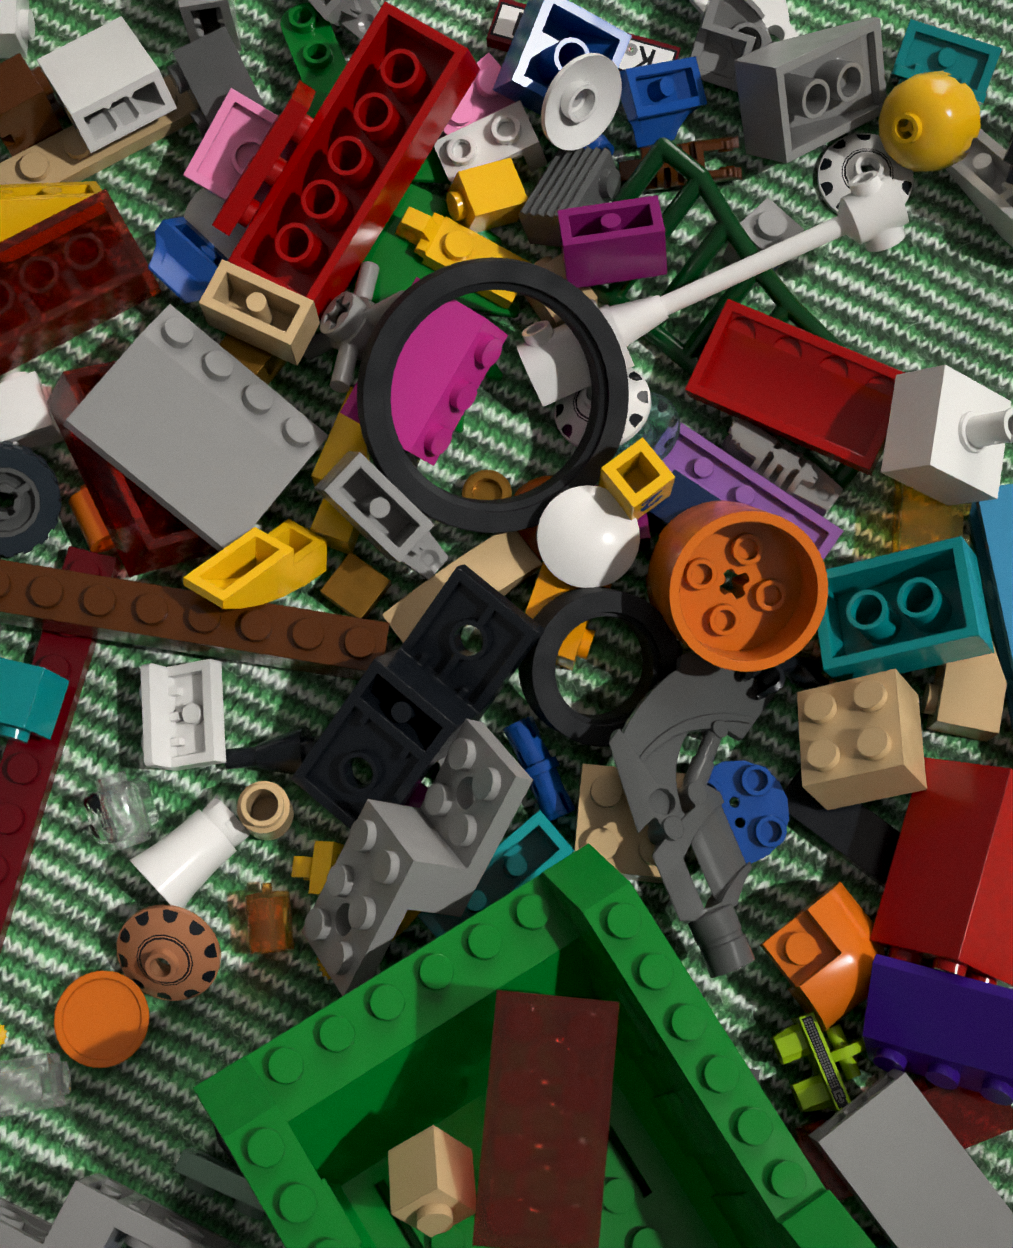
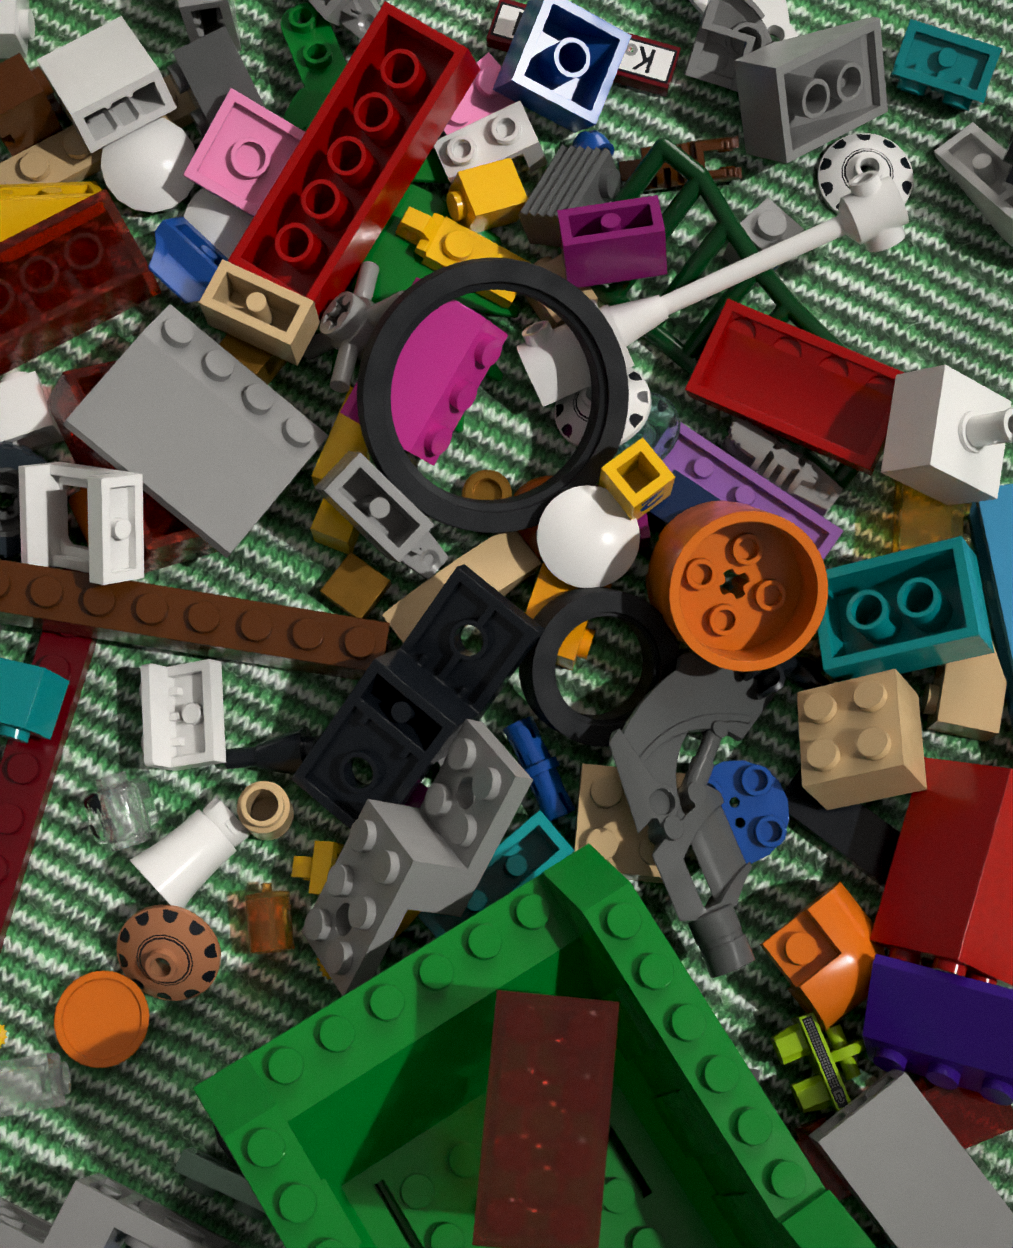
(113, 520): none -> white window
(149, 167): none -> white dish
(260, 567): yellow slope -> none
(267, 163): red wing -> none
(432, 1181): tan brick -> none
(581, 101): white dish -> none
(661, 98): blue slope -> none
(929, 122): yellow cylinder -> none

